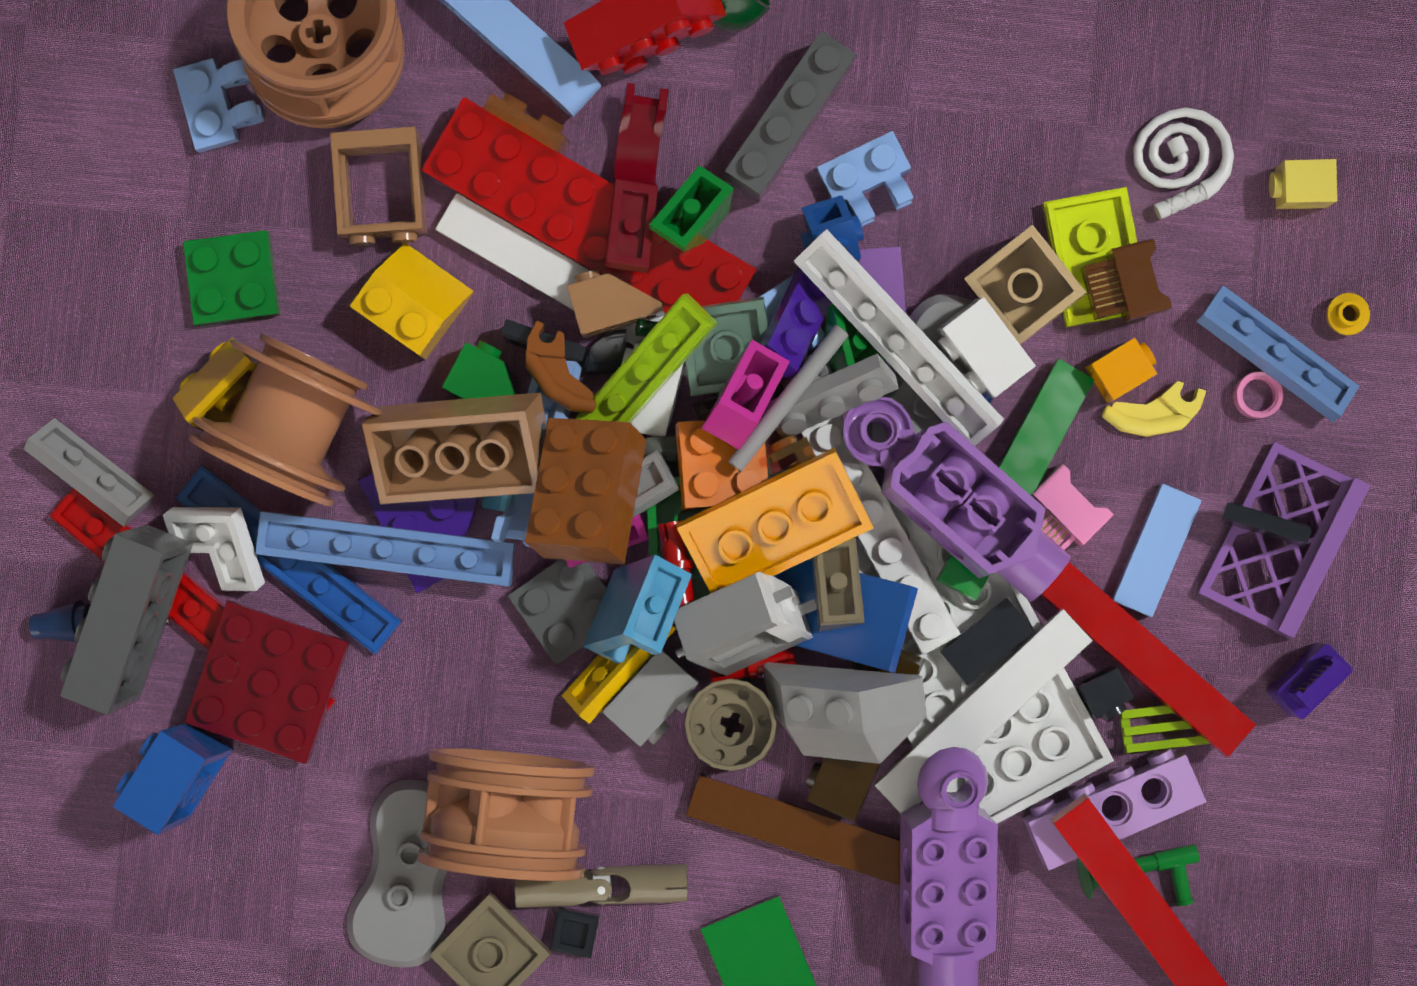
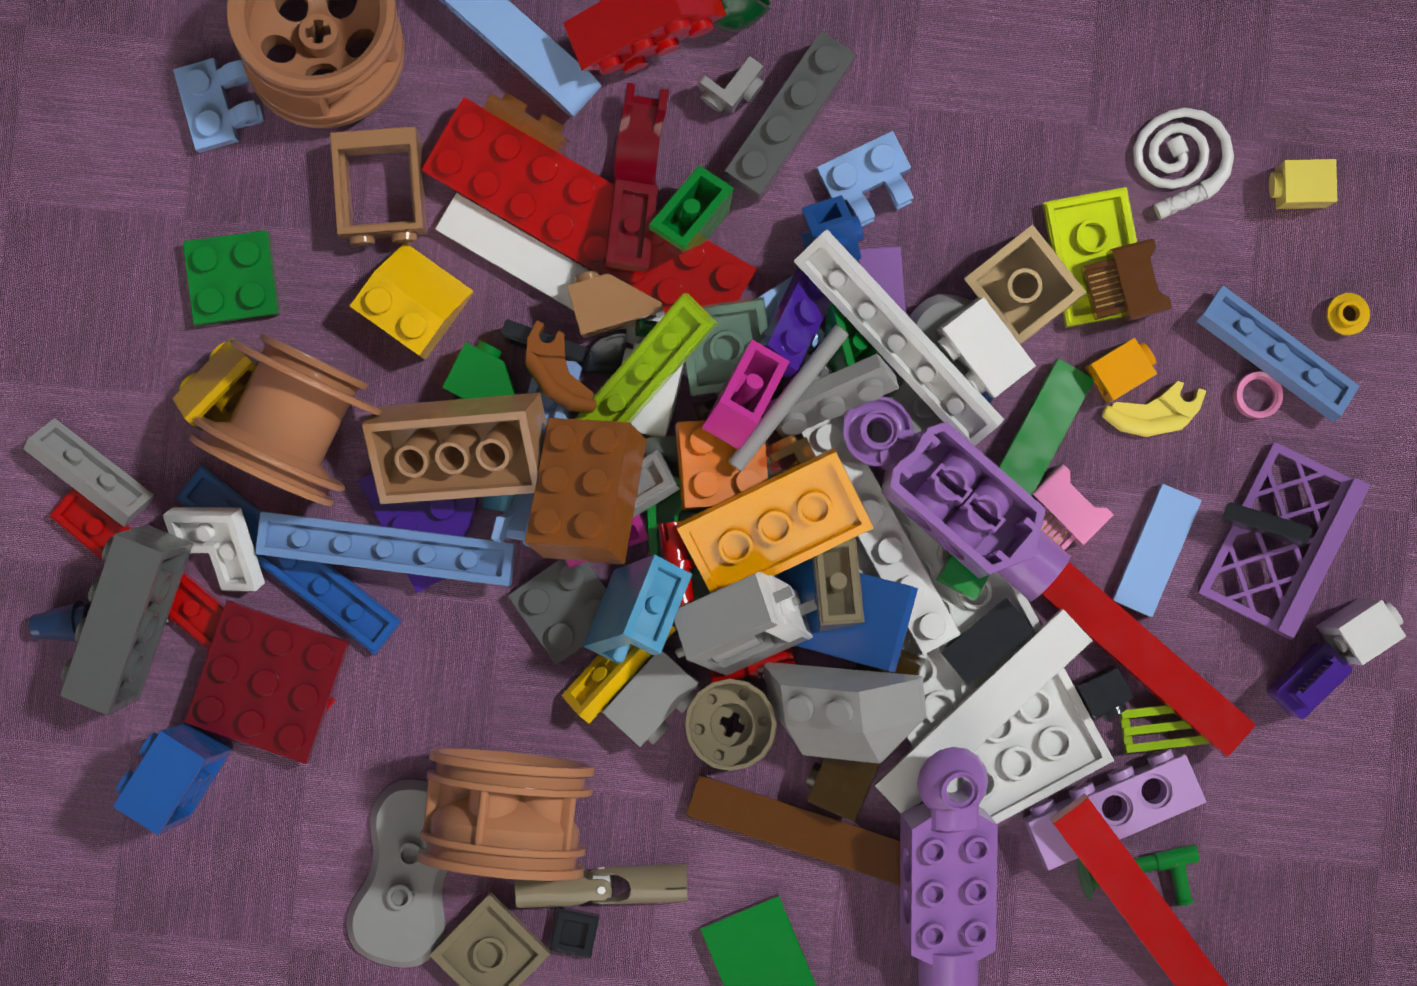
(743, 86): none -> light grey bracket
(1362, 630): none -> white brick

